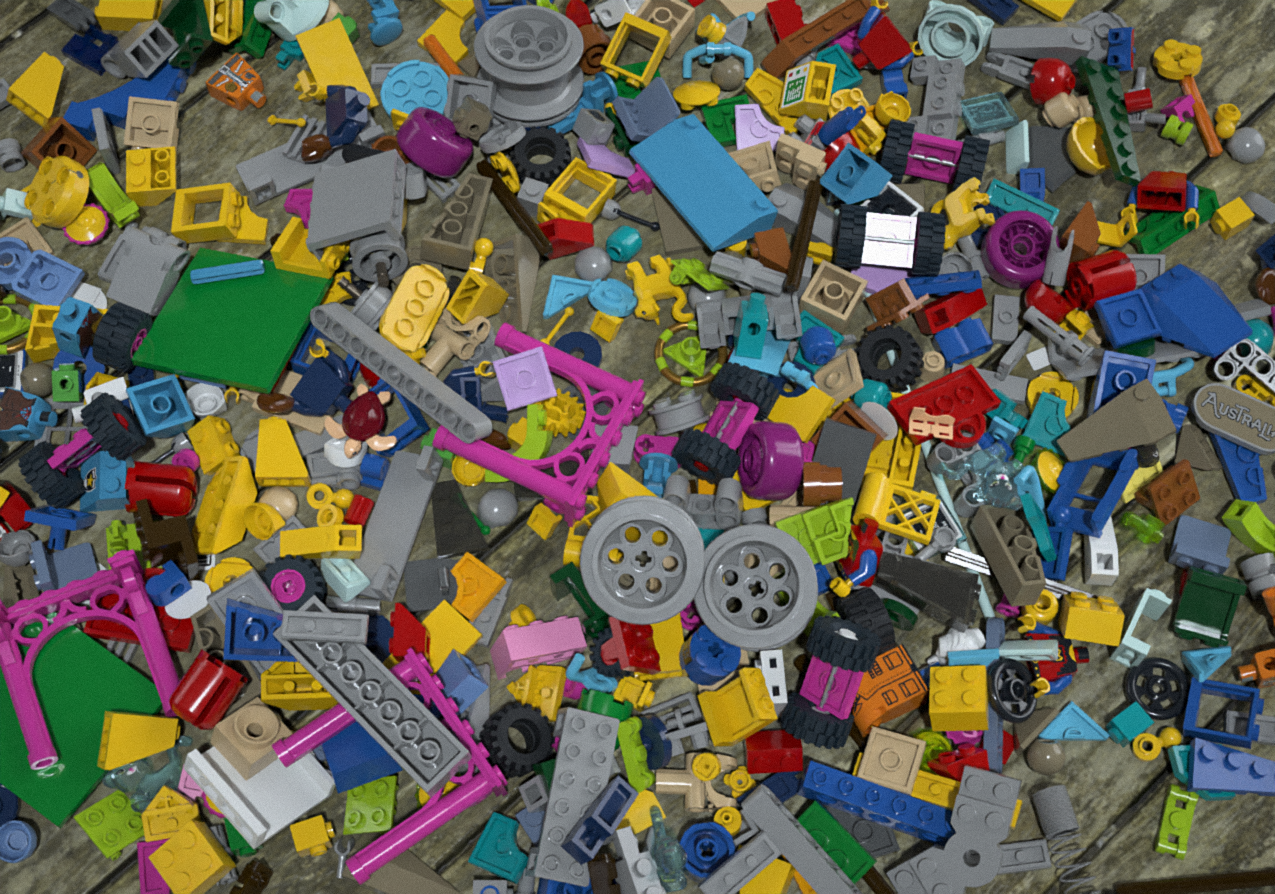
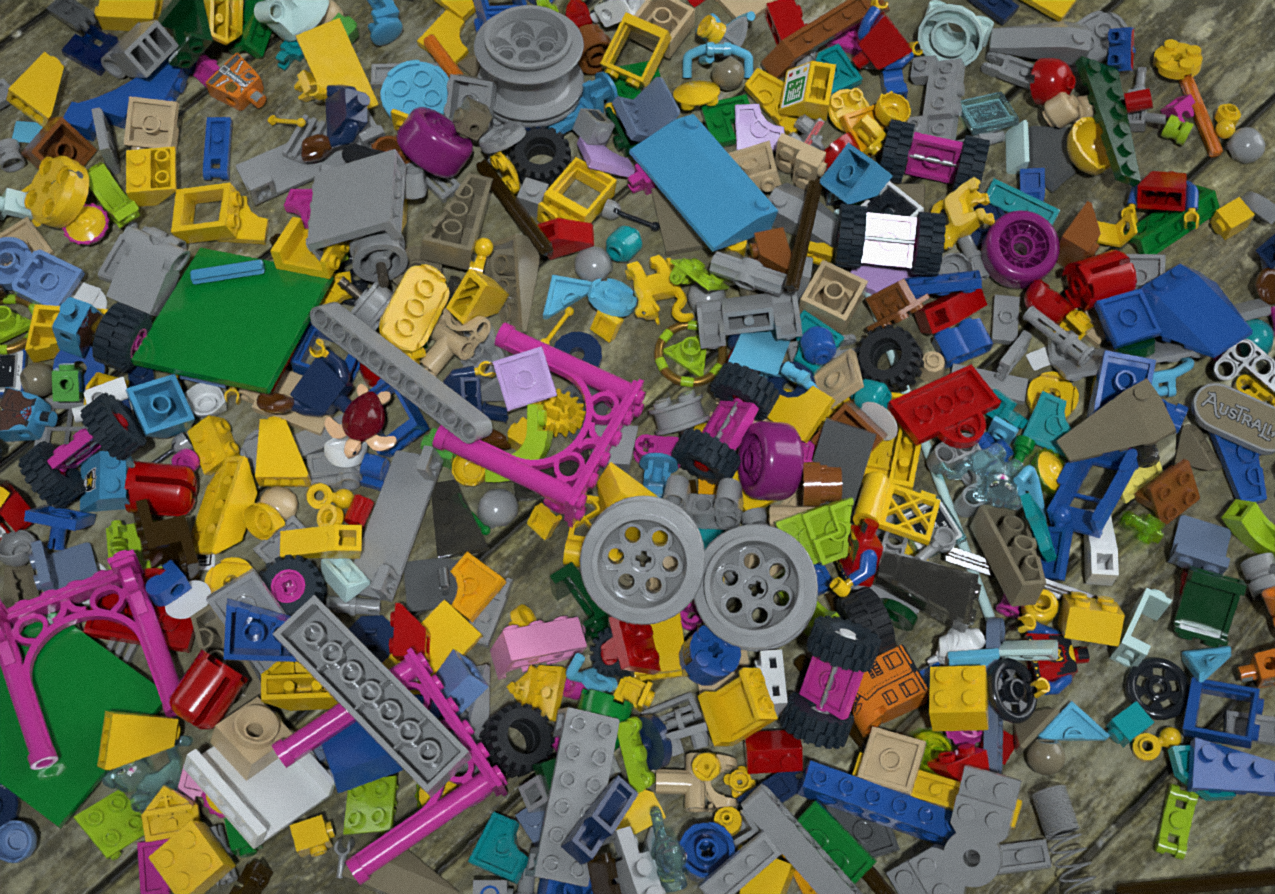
(25, 131): none -> medium azure sticker
(205, 68): none -> dark pink tile
(217, 148): none -> blue plate
(324, 627): light grey tile -> none
(751, 327): teal torso -> none
(841, 124): blue piece -> none
(921, 415): light nougat piece -> none
(1057, 261): light grey piece -> none

